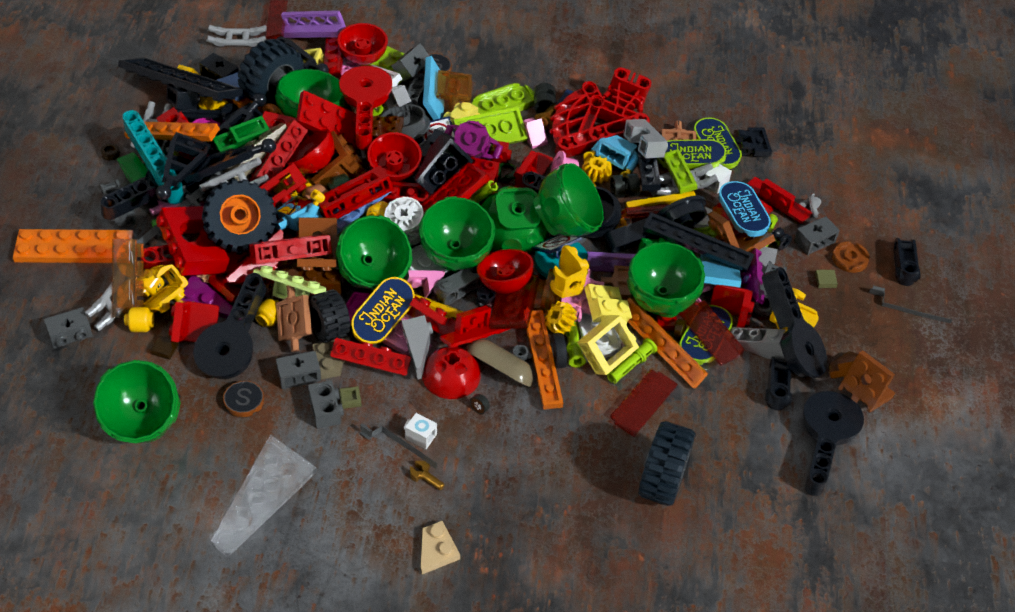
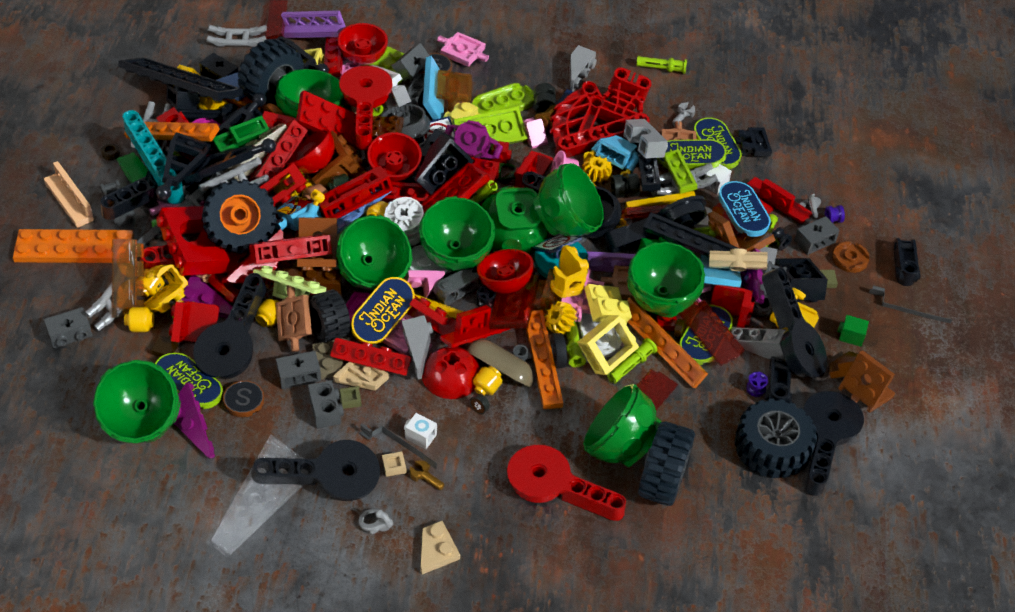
(69, 196): none -> light nougat fence
(184, 369): none -> tile
(192, 421): none -> magenta wing
(326, 469): none -> black beam
(361, 376): none -> tan wing
(382, 524): none -> light grey piece
(394, 464): none -> tan plate
(463, 49): none -> bright pink plate
(487, 381): none -> yellow head
(557, 480): none -> red beam
(580, 64): none -> light grey slope
(623, 428): none -> green rock
(680, 65): none -> lime pin
(683, 112): none -> light grey bar
(738, 260): none -> tan piece
(761, 381): none -> dark purple wheel
(775, 438): none -> black wheel
(805, 277): none -> black slope
(835, 213): none -> dark purple wheel
(853, 330): none -> green brick

